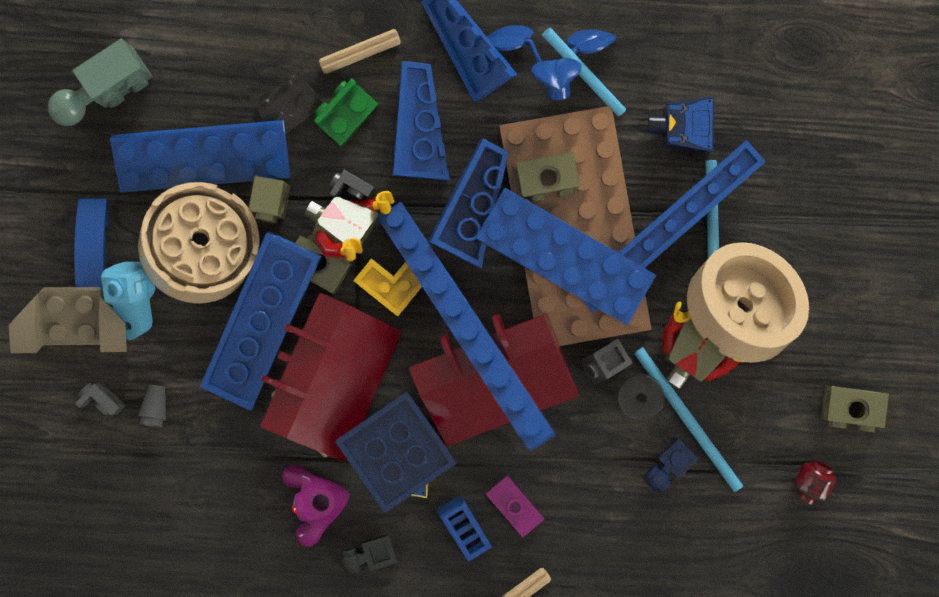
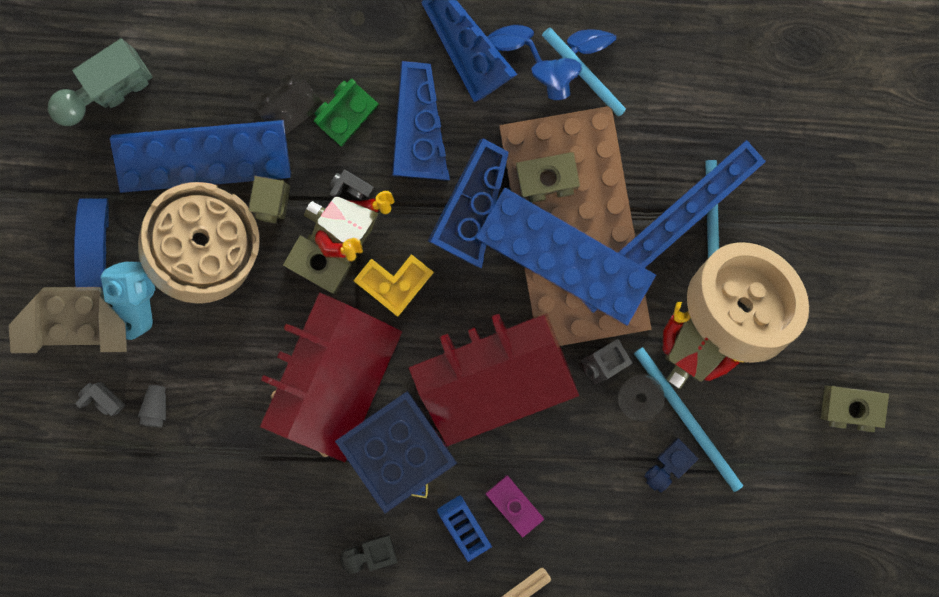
(258, 320): blue plate -> none
(316, 503): magenta head -> none
(359, 51): tan axle -> none
(467, 328): blue plate -> none
(686, 125): torso -> none
(815, 482): dark red head -> none

